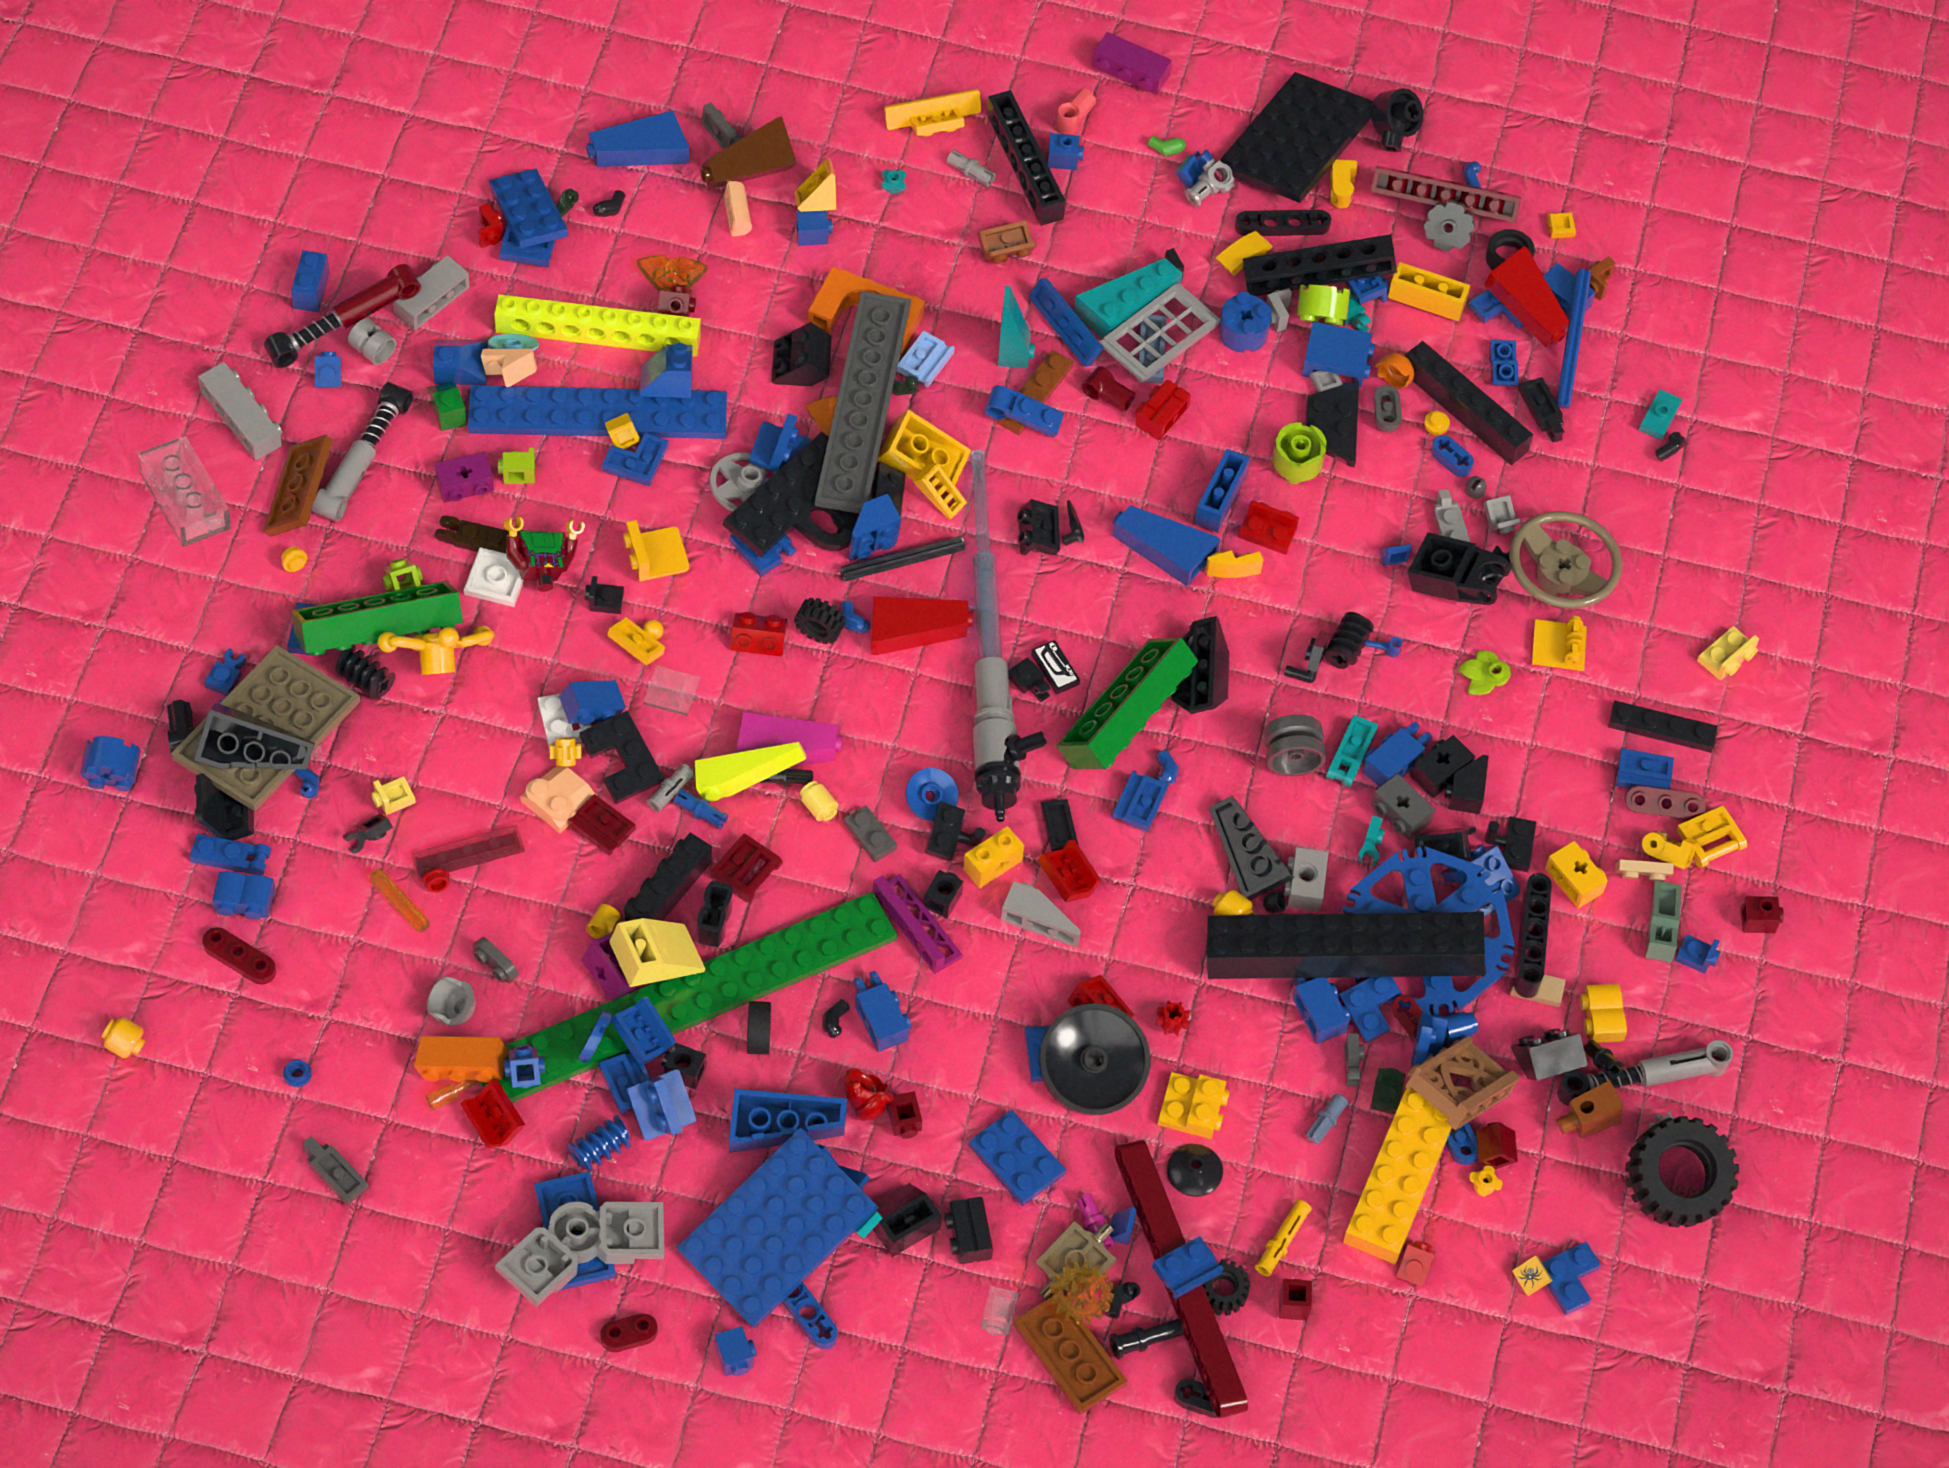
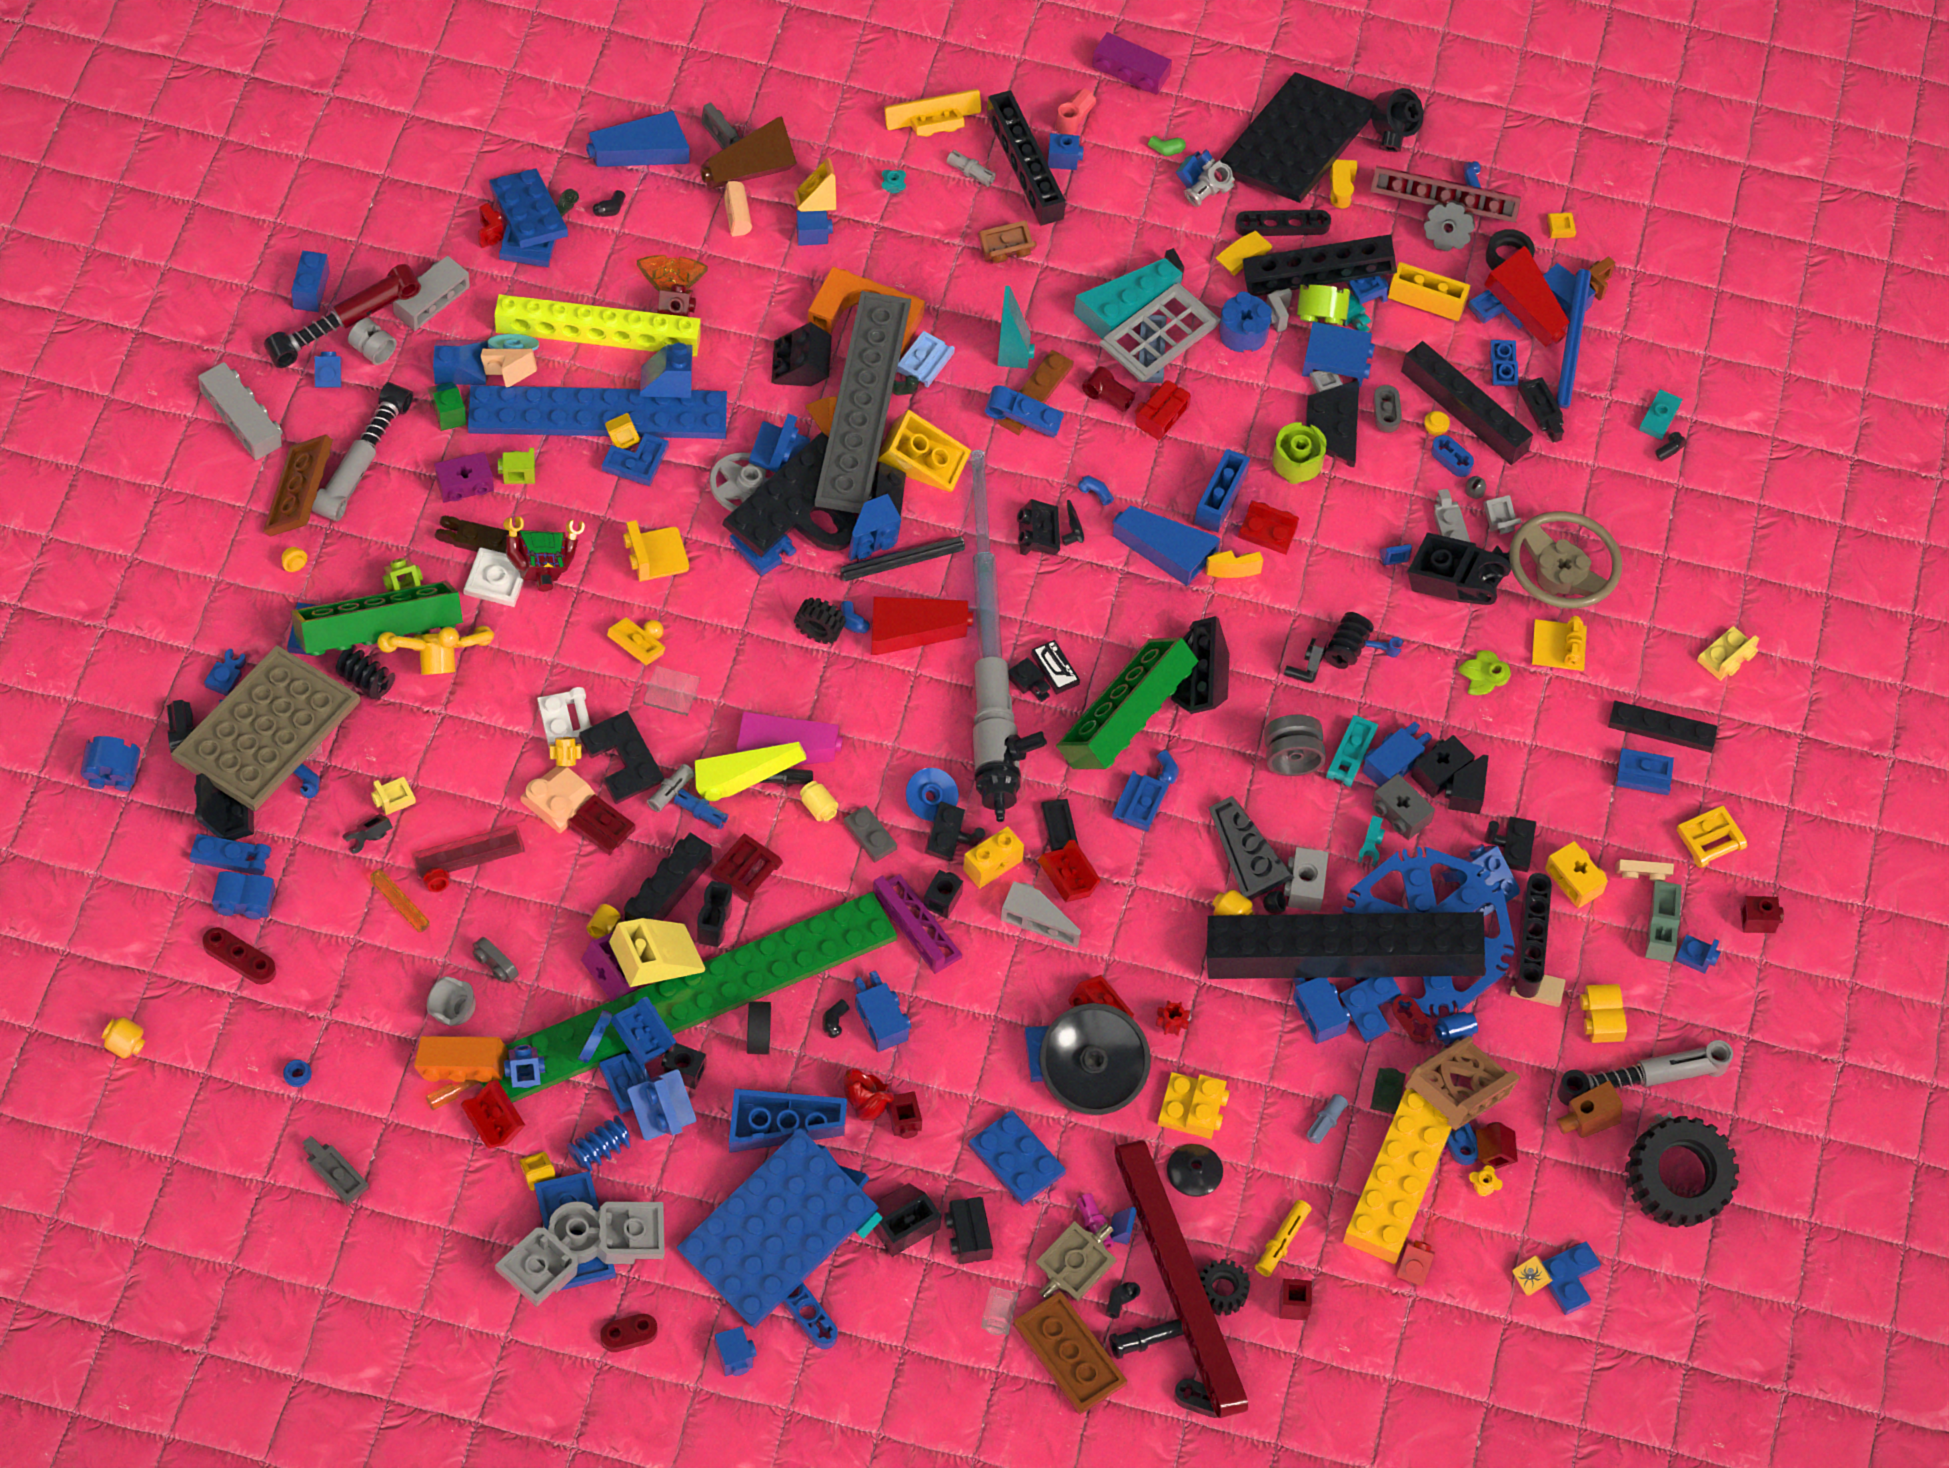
(184, 491): clear brick -> none
(247, 742): black wedge -> none
(537, 1169): none -> yellow slope
(591, 701): blue brick -> none
(604, 597): black bracket -> none
(758, 634): red bracket -> none
(934, 495): yellow slope -> none
(1065, 322): blue plate -> none
(1088, 1304): clear yellow gear -> none
(1099, 487): none -> blue arm
(1187, 1267): blue plate -> none
(1353, 1054): dark grey plate -> none
(1395, 370): orange hair -> none
(1429, 1037): blue bracket -> none
(1448, 841): black panel -> none
(1550, 1054): slope -> none
(1603, 1059): black axle -> none
(1654, 795): dark red plate -> none
(1669, 850): yellow leg -> none

